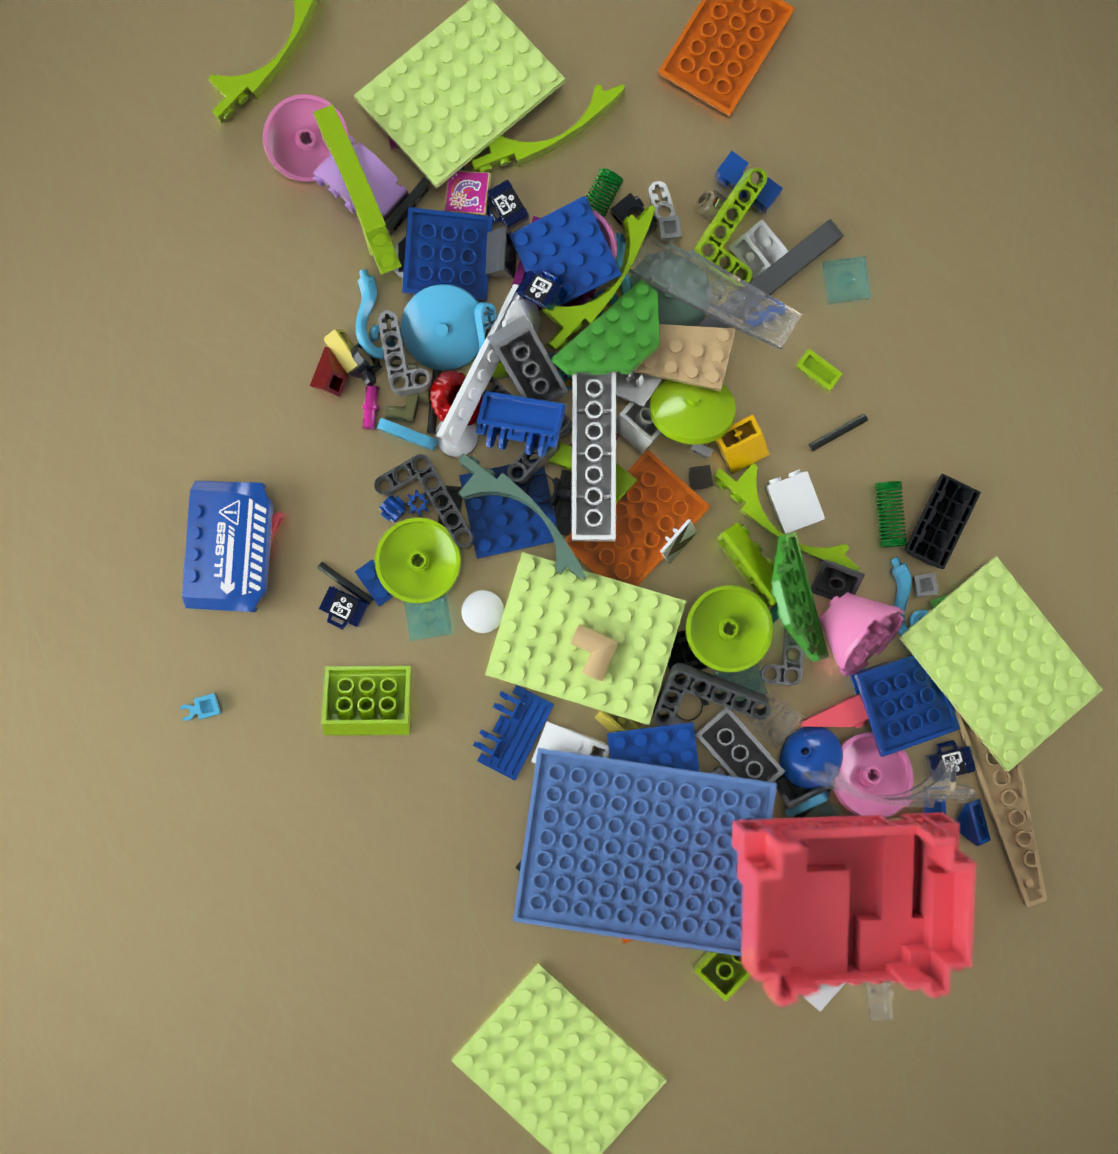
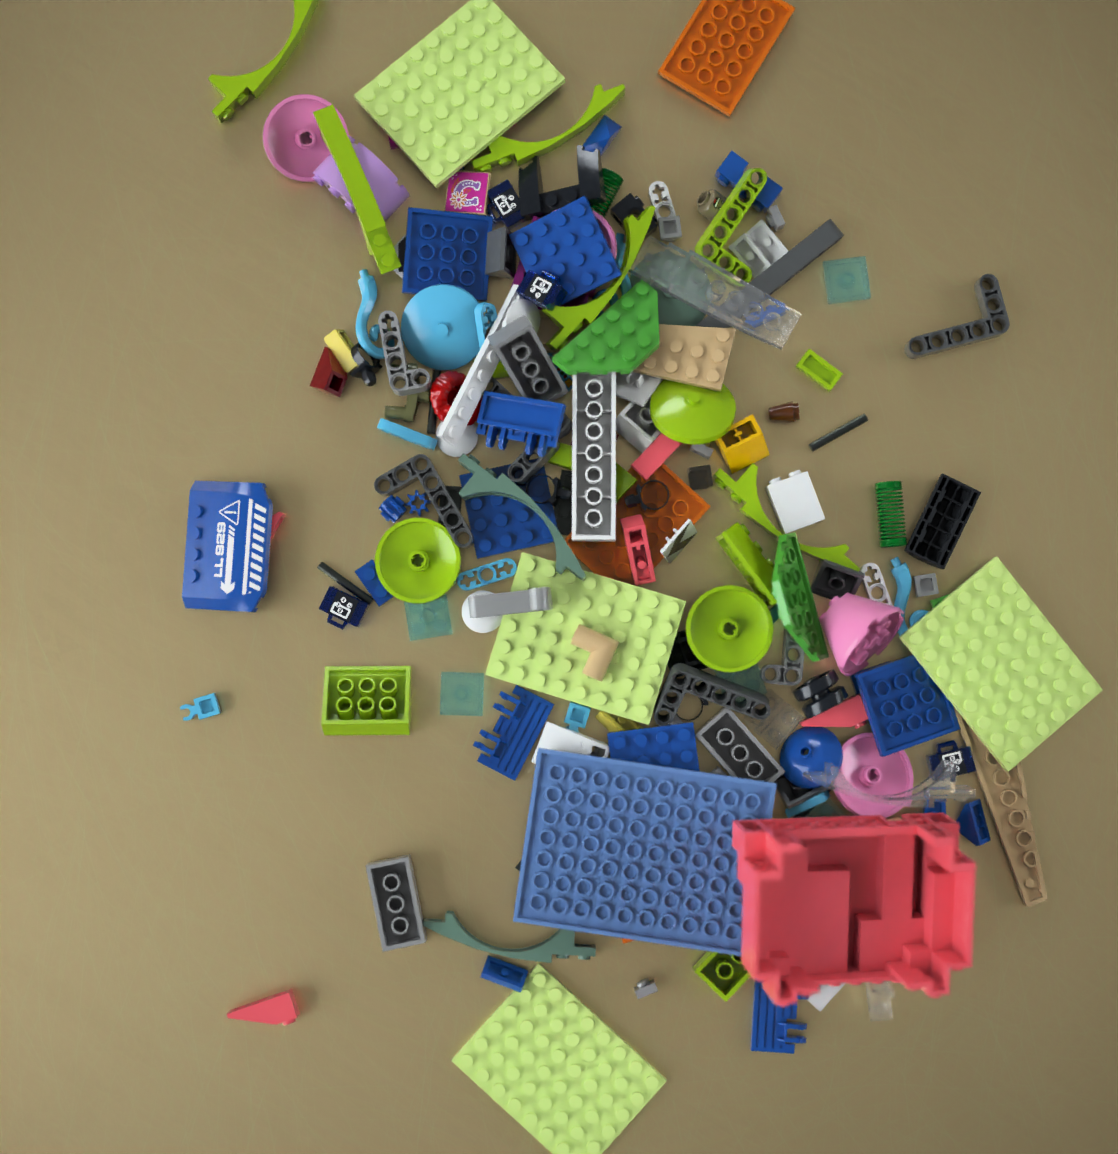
(270, 1010): none -> coral slope
(370, 407): dark pink pin -> none
(396, 902): none -> light grey brick
(411, 201): pearl dark grey tile -> none
(462, 693): none -> clear light blue plate
(469, 573): none -> medium azure beam
(504, 973): none -> blue plate
(510, 602): none -> light grey beam
(539, 204): none -> black wedge
(559, 943): none -> sand green slope
(577, 716): none -> medium azure plate
(602, 135): none -> blue slope
(632, 501): none -> black piece
(638, 549): none -> coral slope
(645, 988): none -> light grey plate
(655, 456): none -> coral slope
(771, 1023): none -> blue hinge
(774, 218): none -> light grey plate
(785, 412): none -> reddish brown cone
(821, 696): none -> black wheel
(877, 575): none -> white beam
(966, 330): none -> dark grey beam

